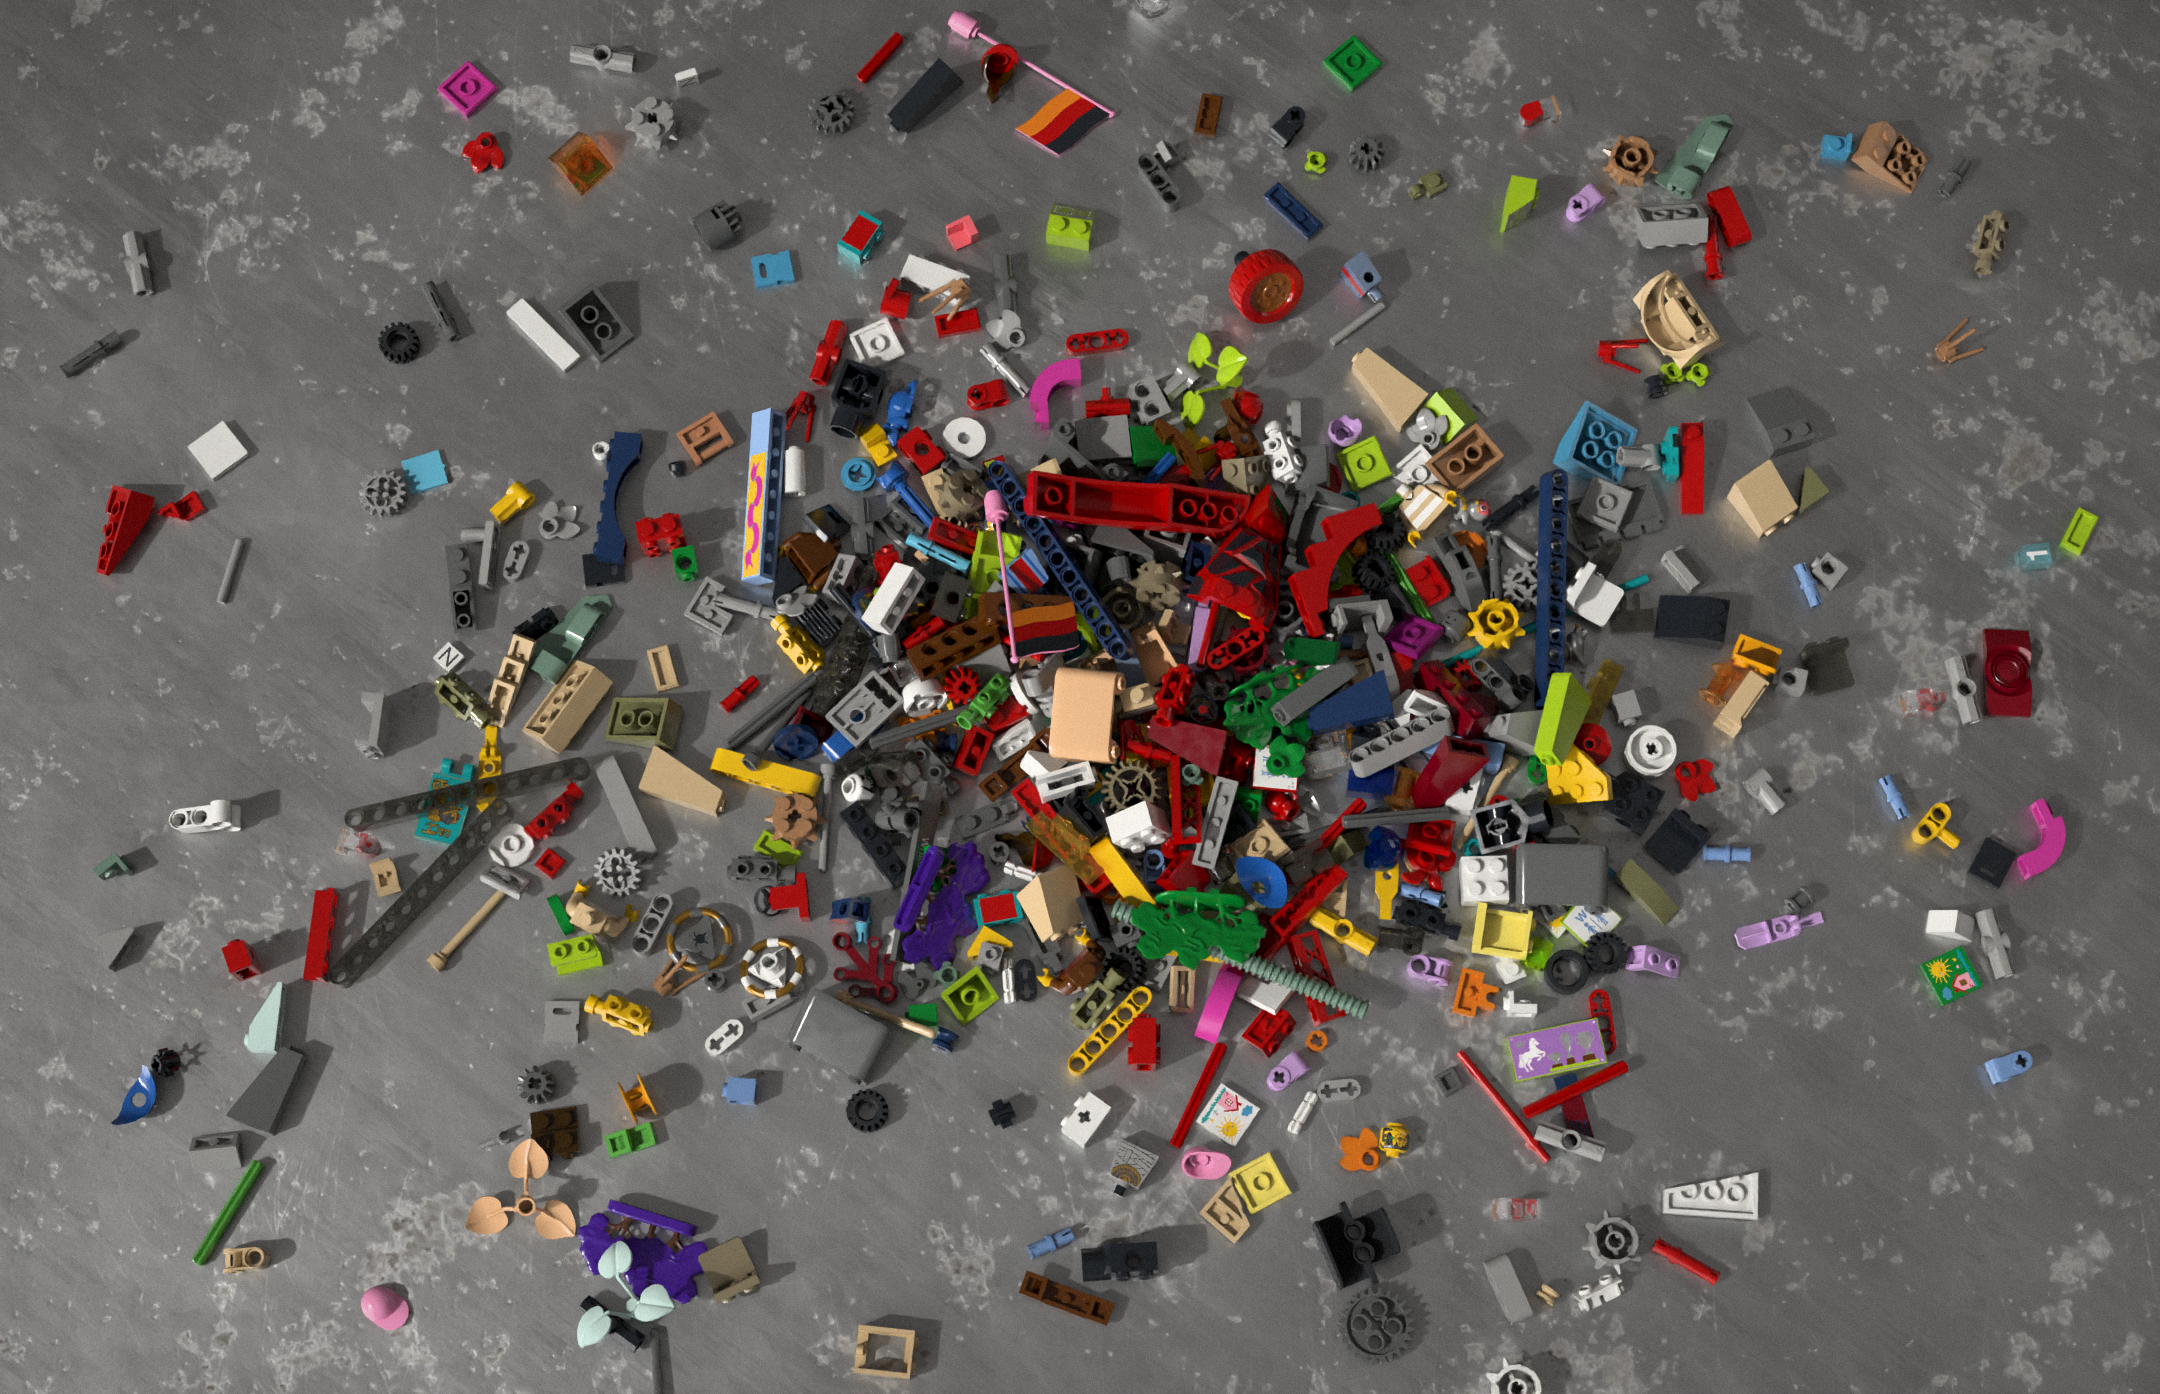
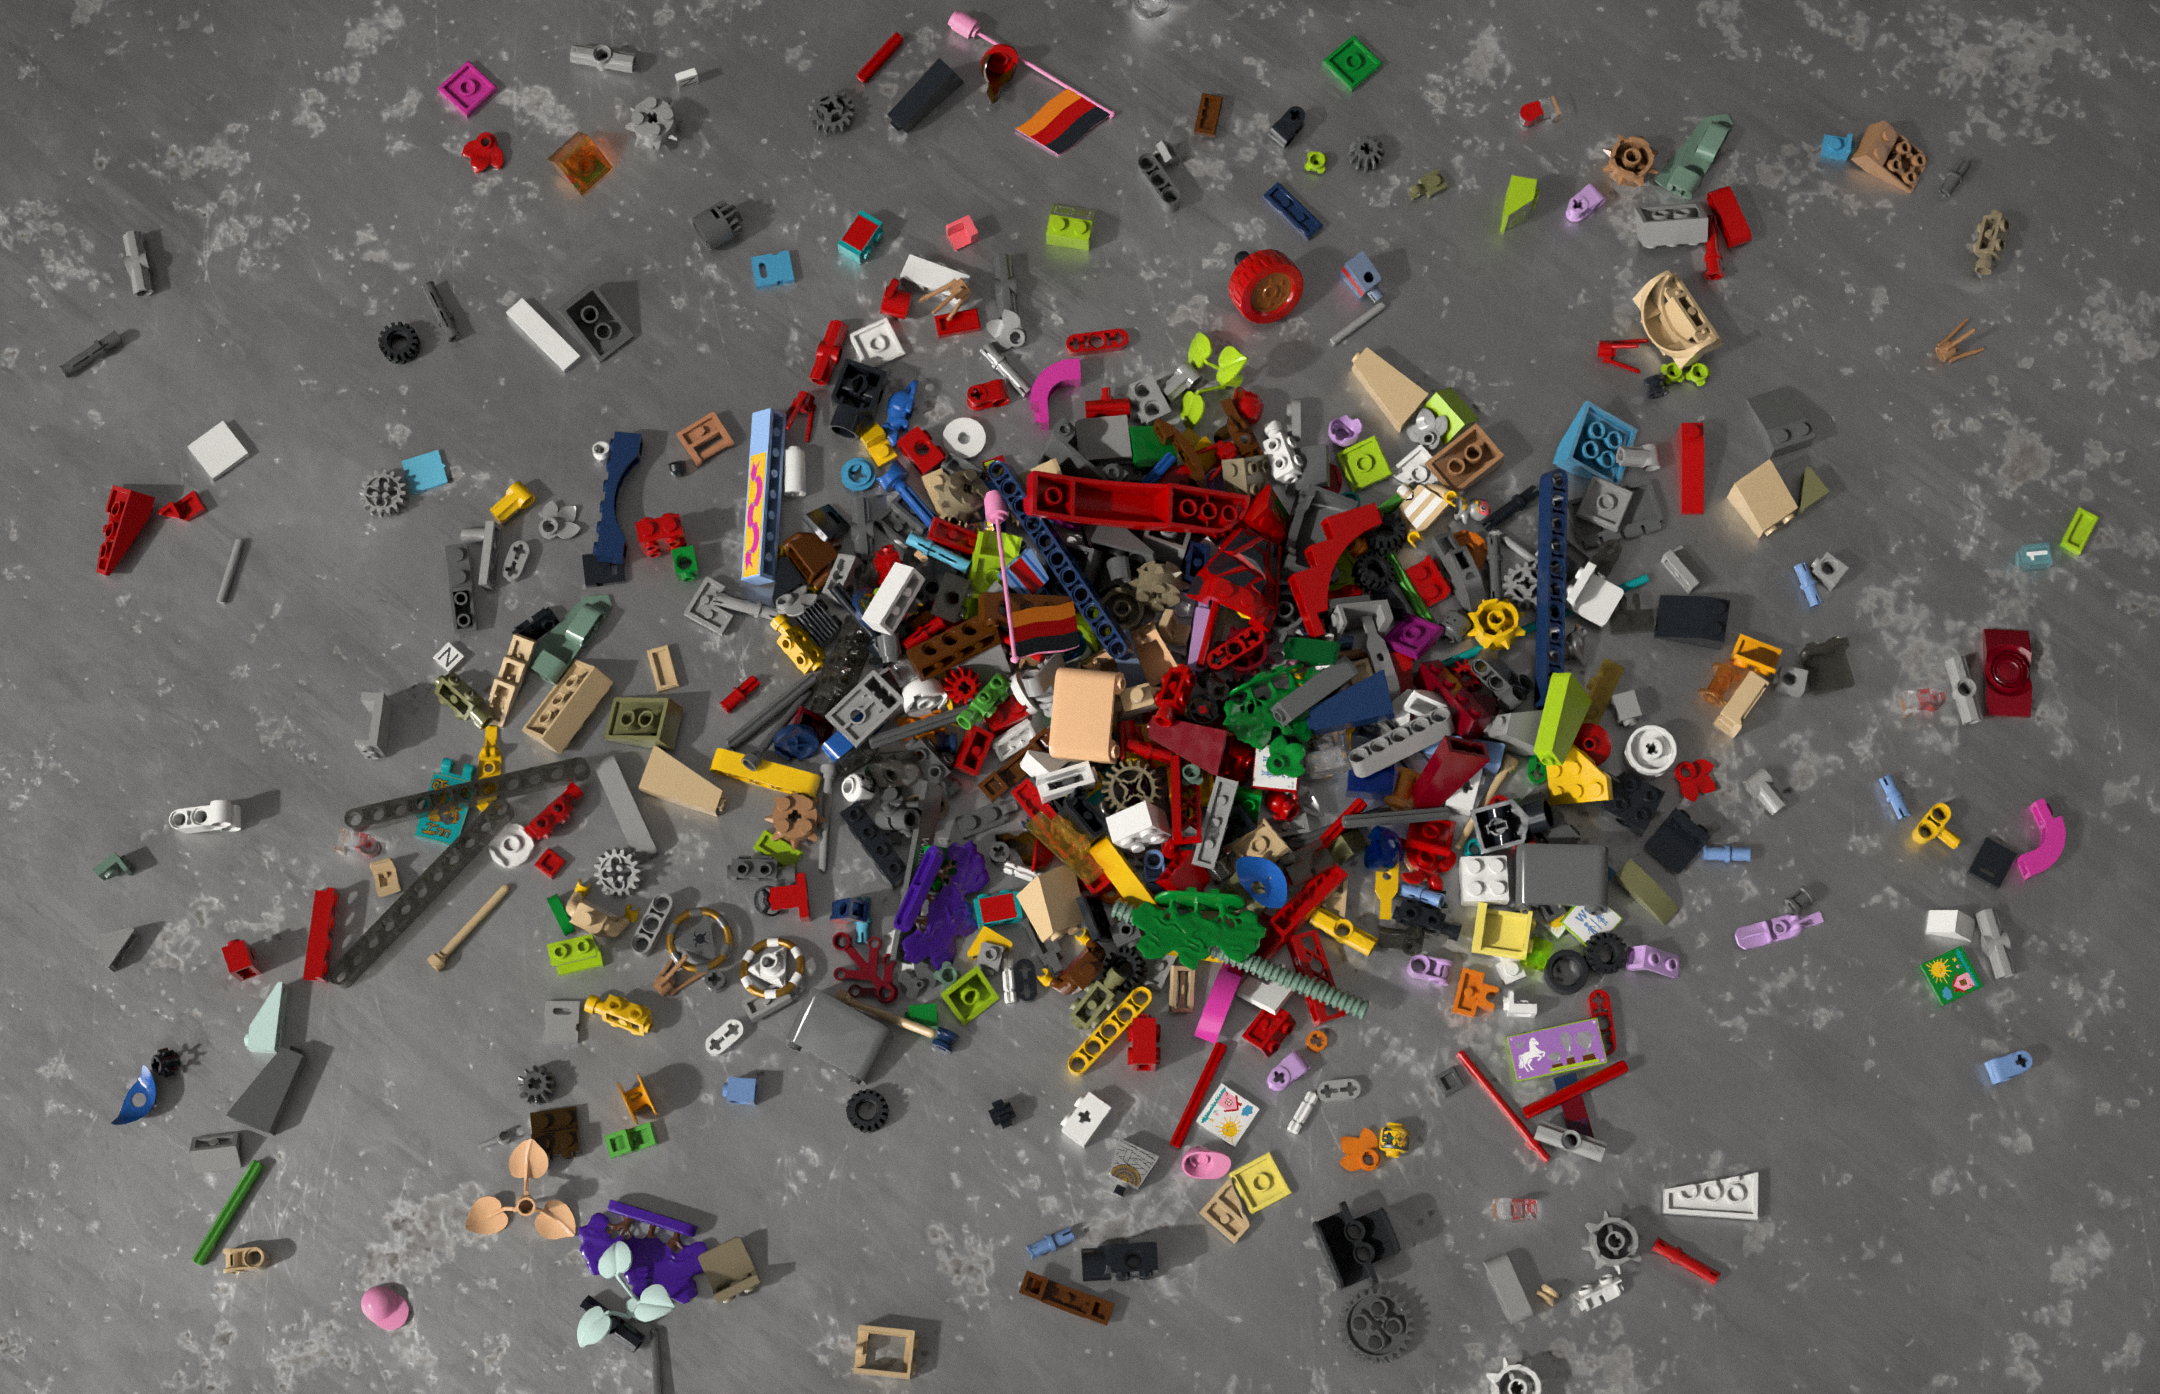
(503, 882): light grey tile -> none
(1668, 448): teal wing -> none

